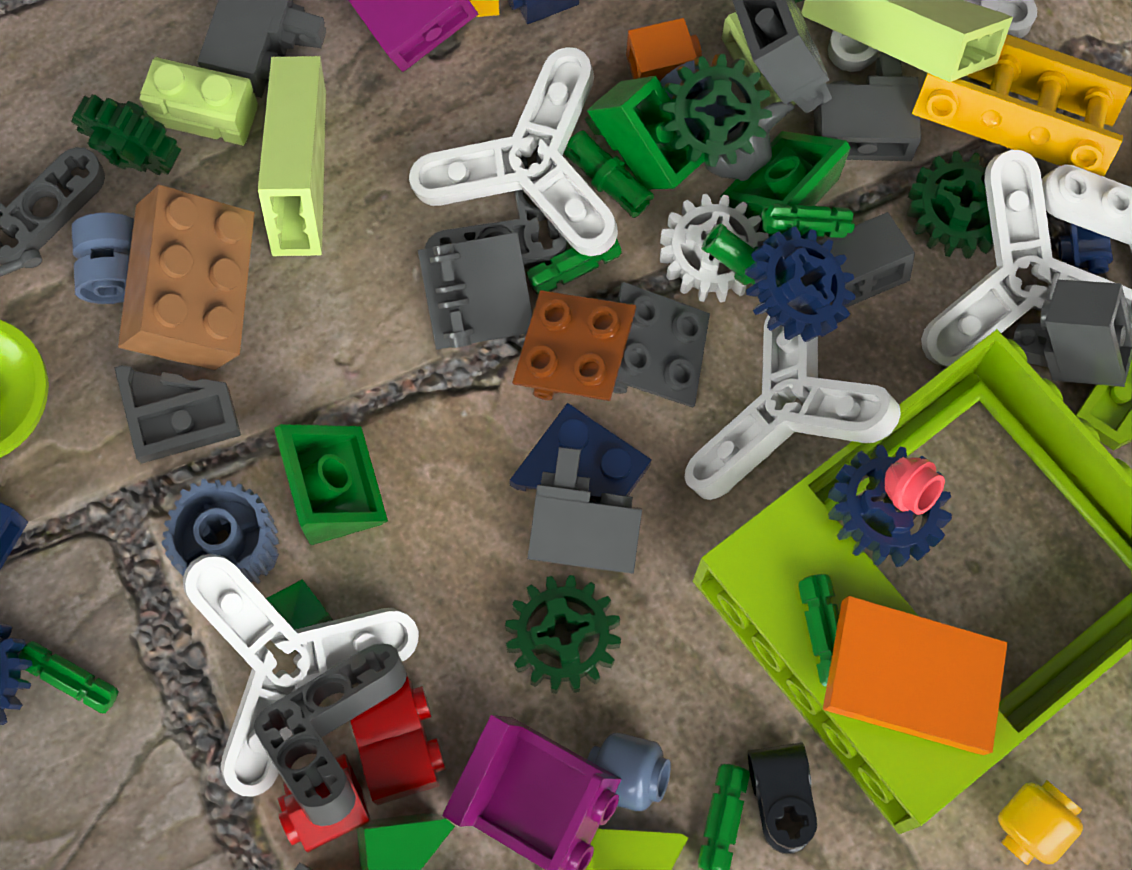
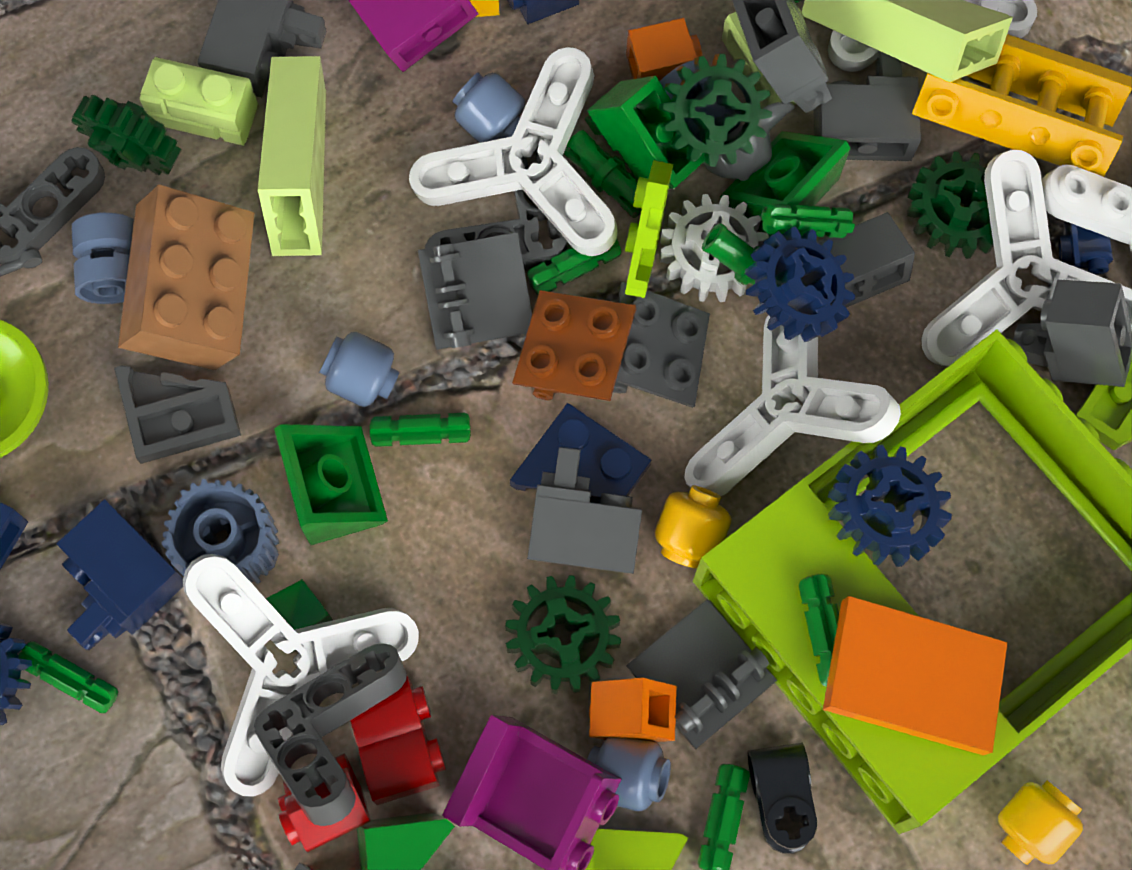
(119, 572): none -> dark blue hinge
(359, 369): none -> sand blue head
(420, 429): none -> green axle
(488, 107): none -> sand blue head
(633, 709): none -> orange brick
(644, 236): none -> lime wing
(691, 525): none -> yellow head
(711, 670): none -> dark grey hinge
(913, 484): coral plate -> none

